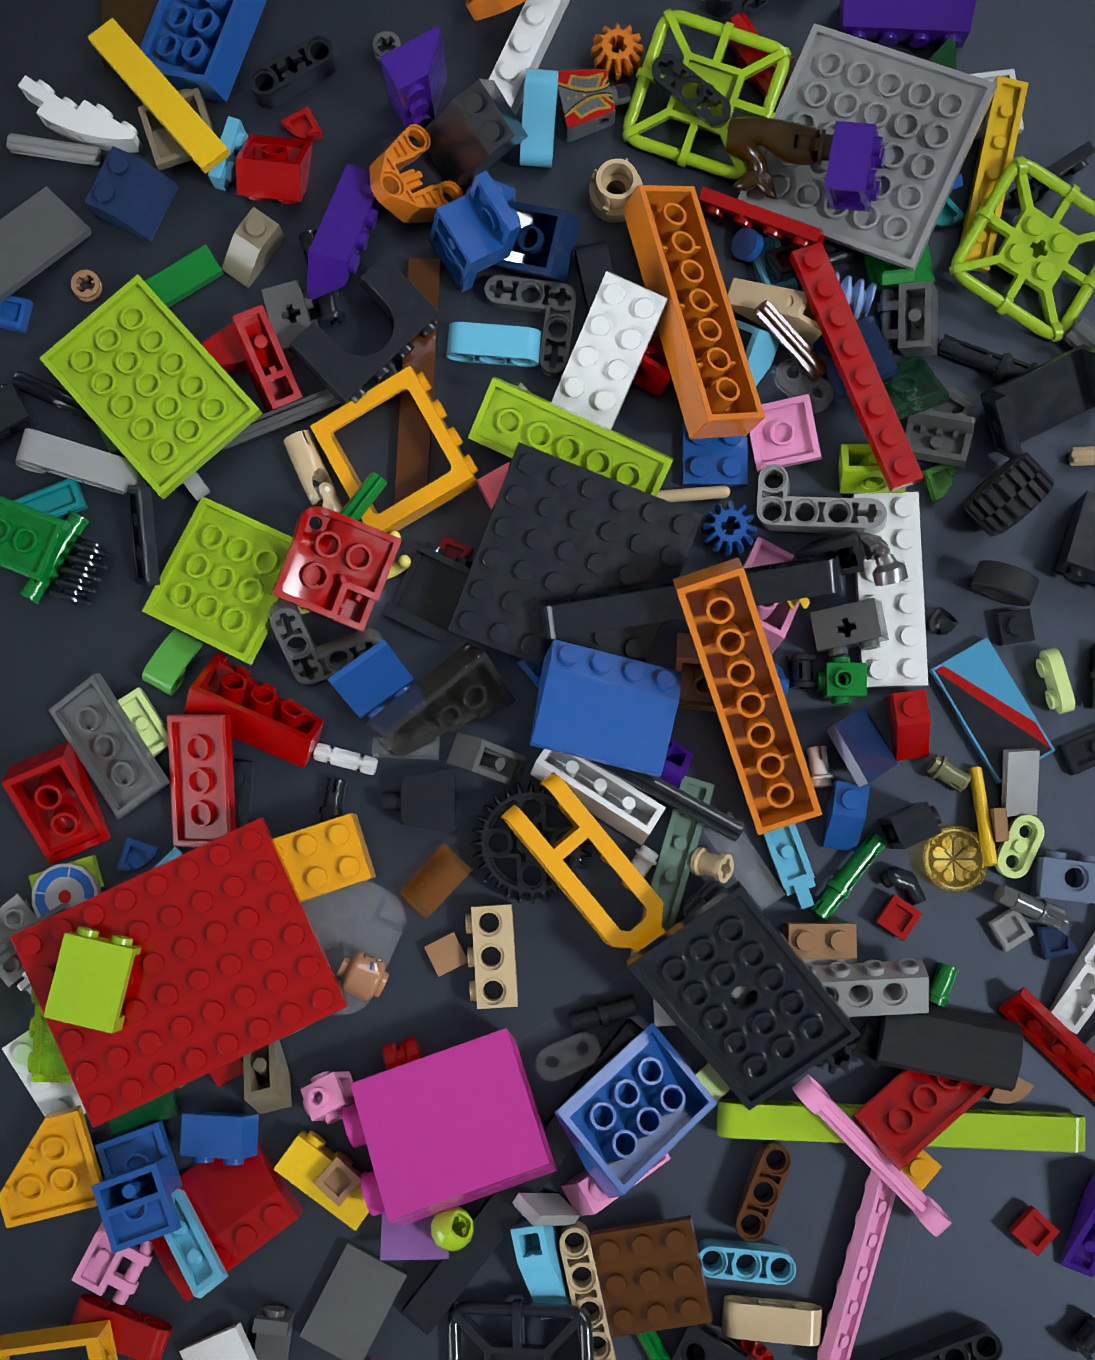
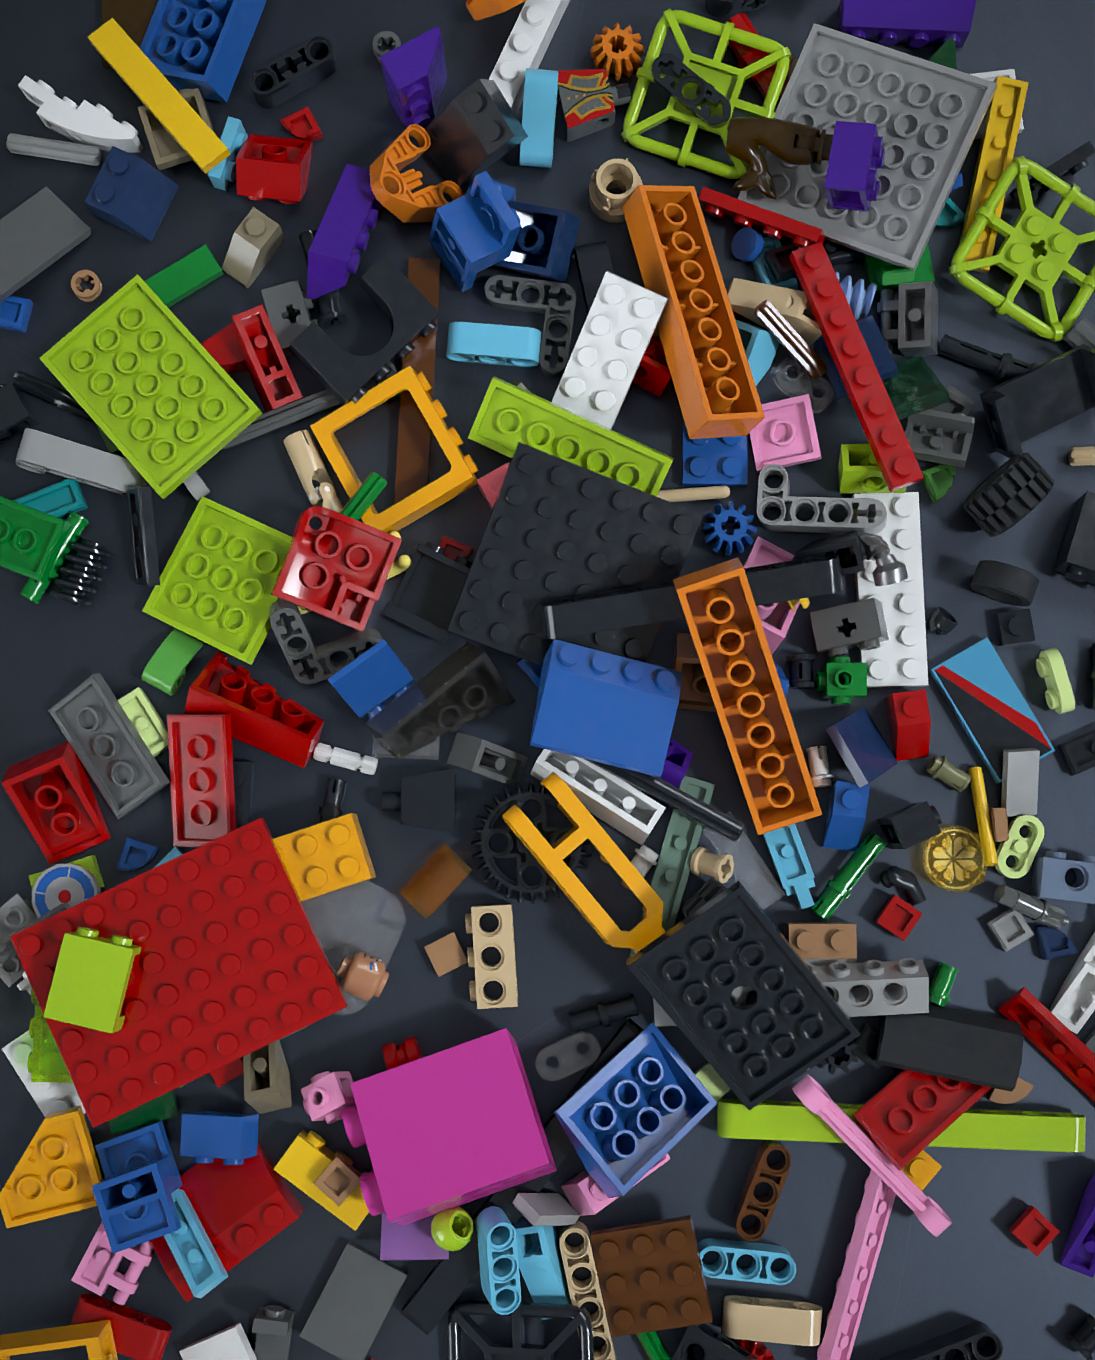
(505, 1273): none -> medium azure beam

